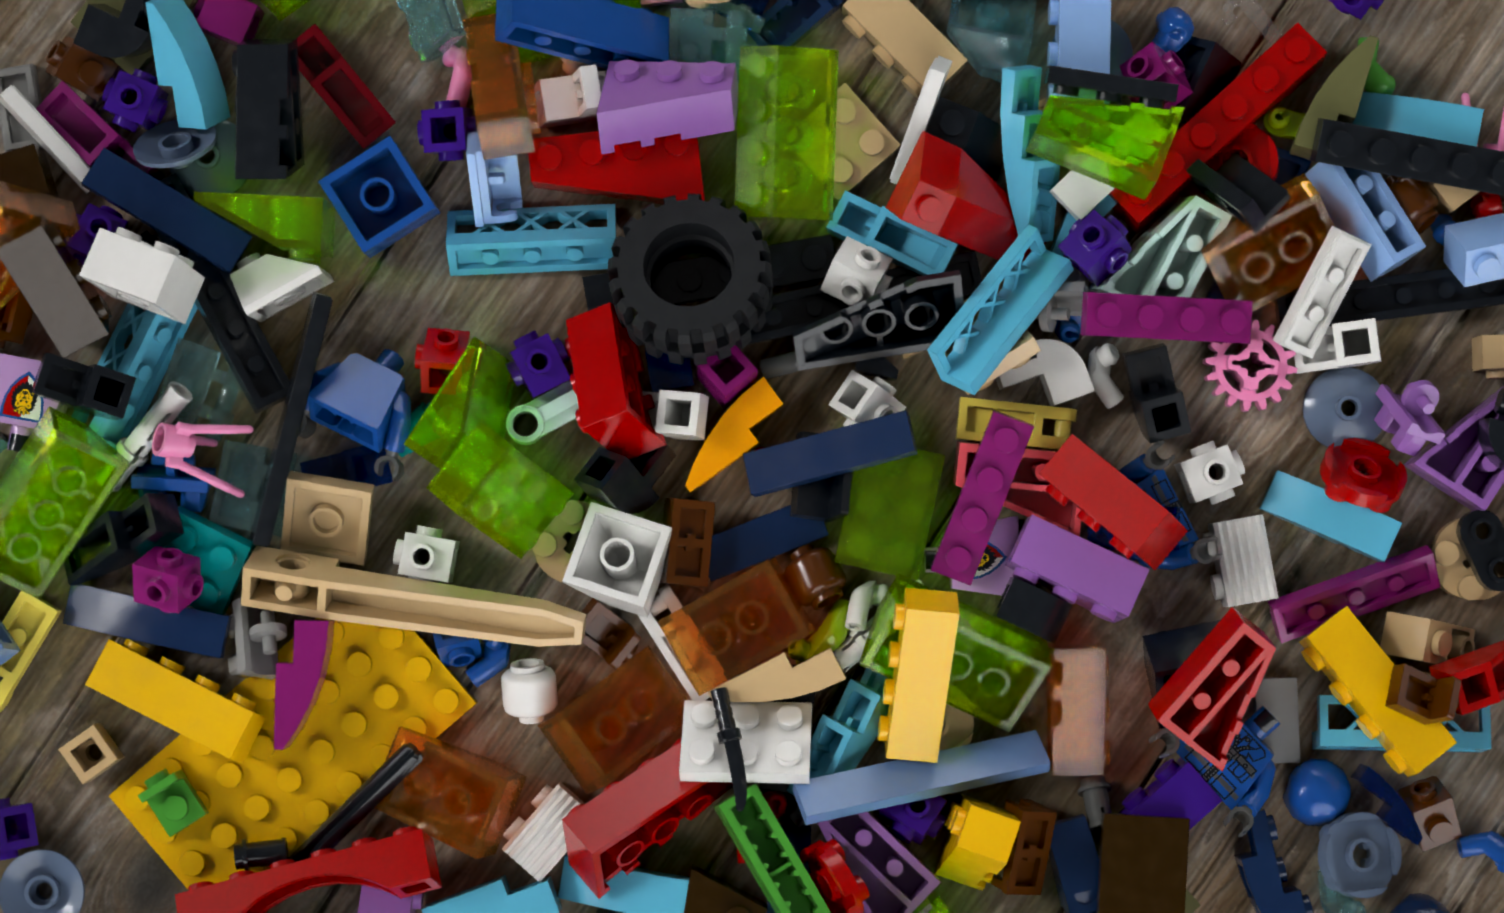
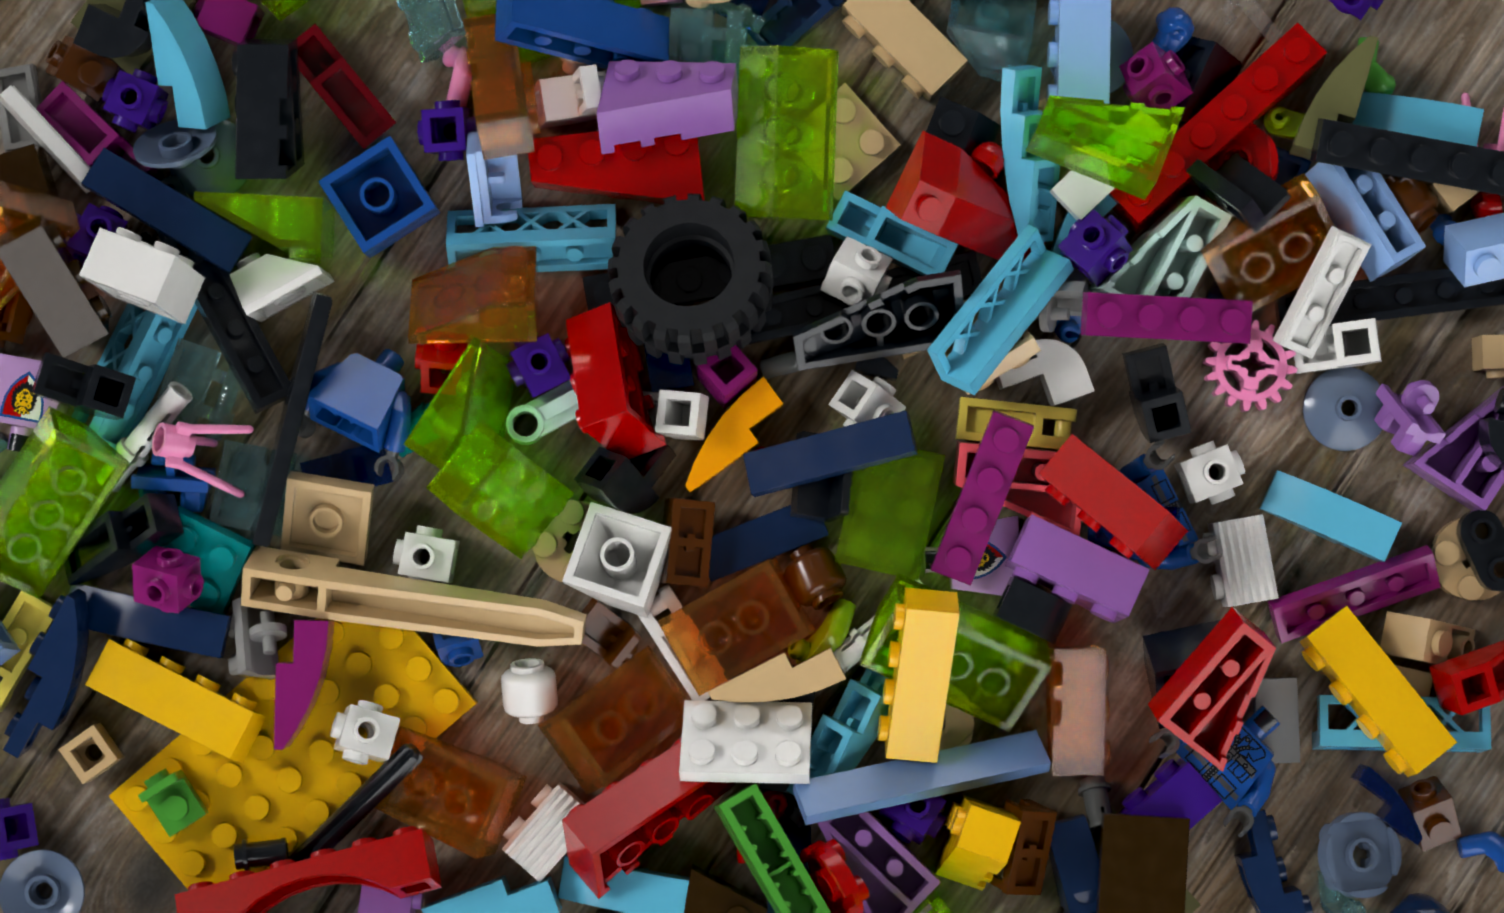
(60, 663): none -> dark blue slope
(380, 733): none -> white brick
(478, 297): none -> clear orange slope
(494, 660): blue arm -> none
(730, 737): black piece -> none
(861, 601): white arm -> none
(922, 113): white tile -> none
(989, 158): none -> red hinge
(1099, 370): white arm -> none
(1110, 87): black plate -> none
(1317, 792): blue hair -> none
(1376, 488): red plate -> none
(1422, 695): reddish brown bracket -> none

